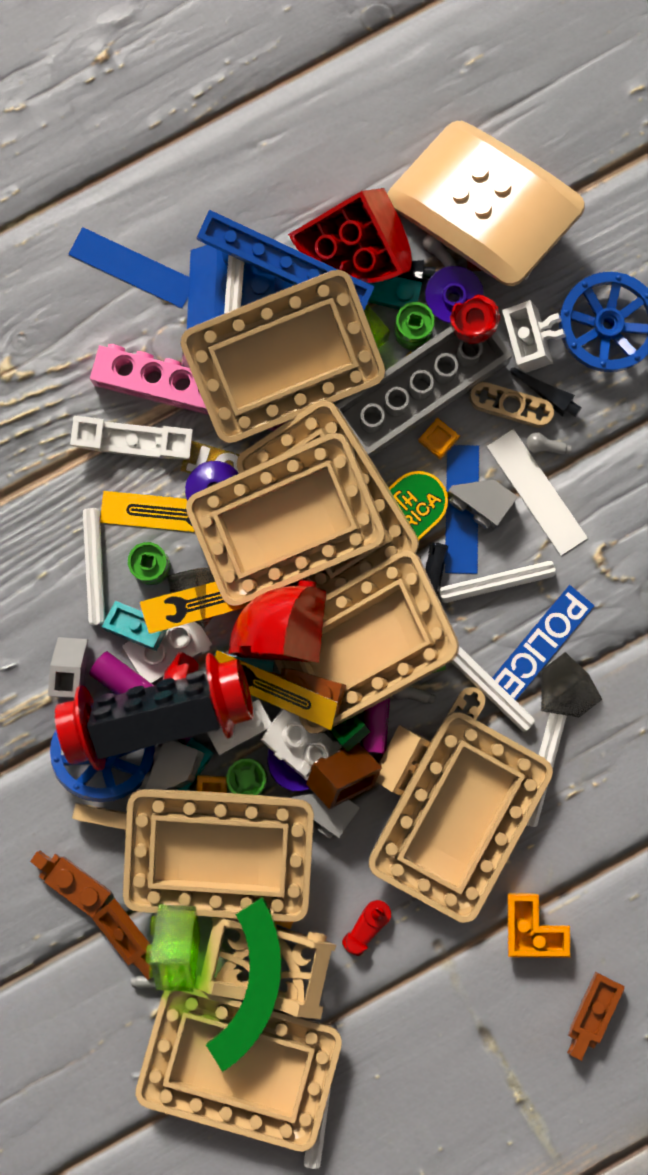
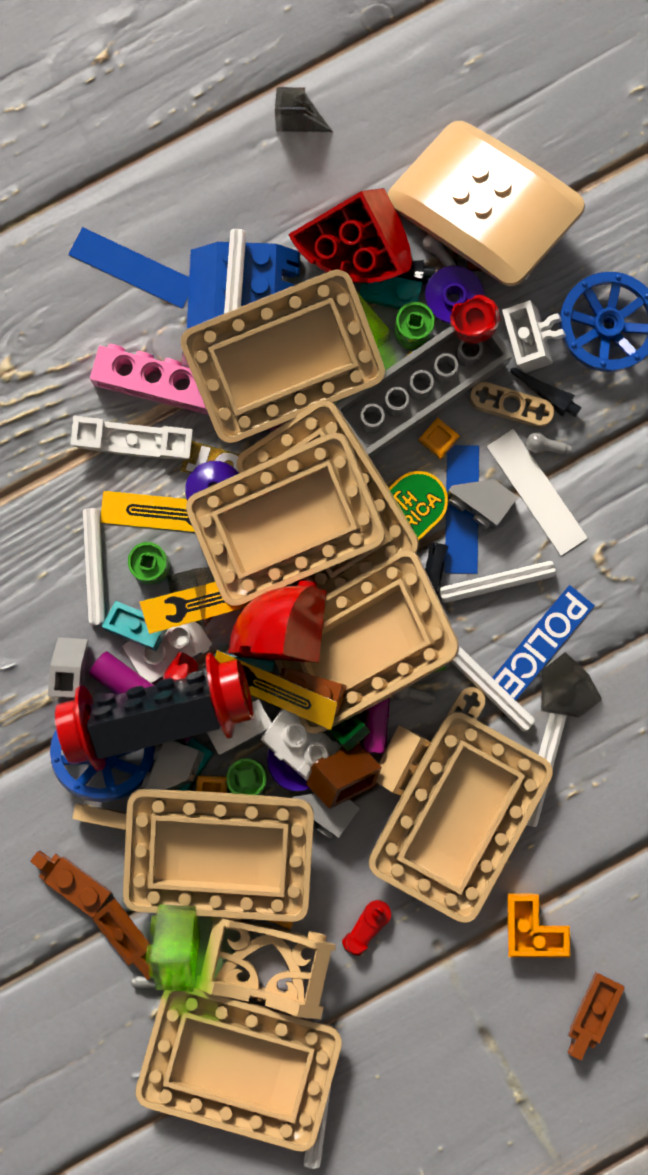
(261, 989): green tile -> none
(267, 253): blue plate -> none
(296, 112): none -> clear smoke slope

